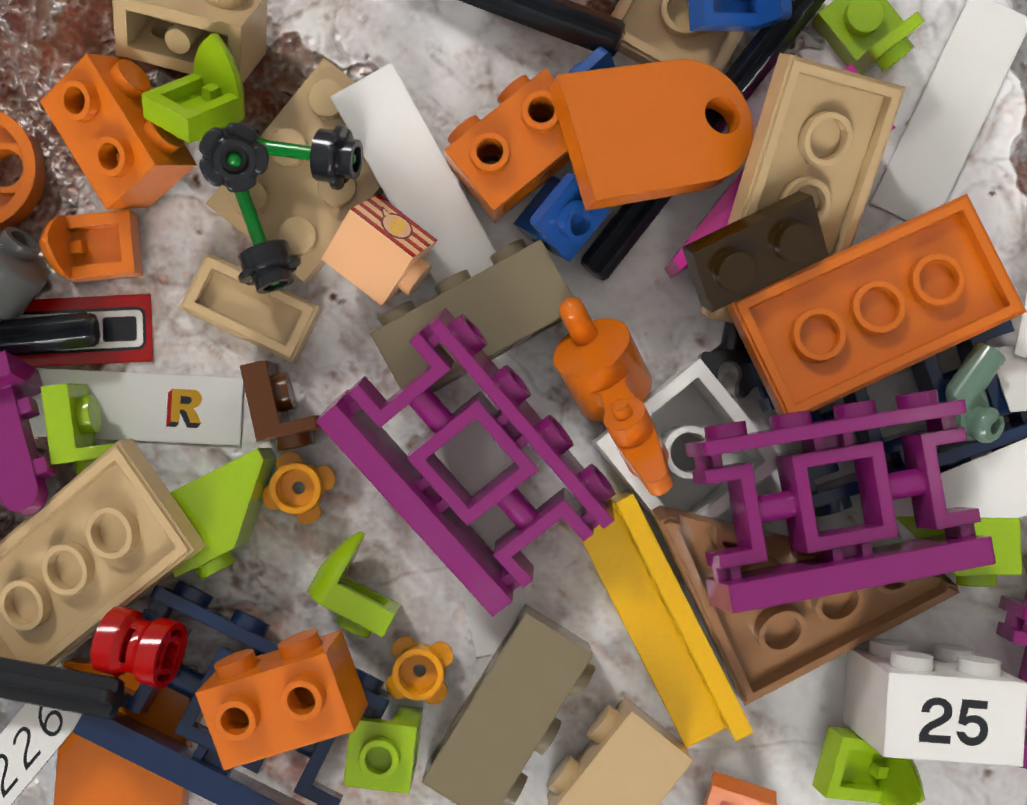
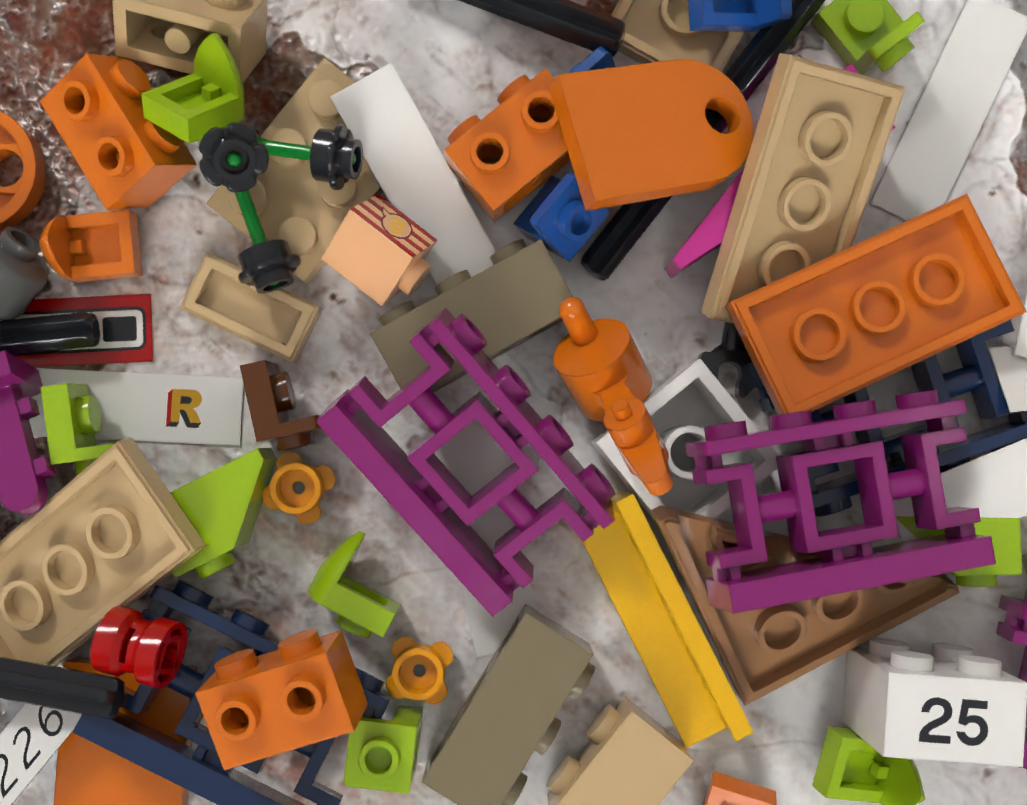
(756, 251): dark brown plate -> none
(969, 383): sand green arm -> none

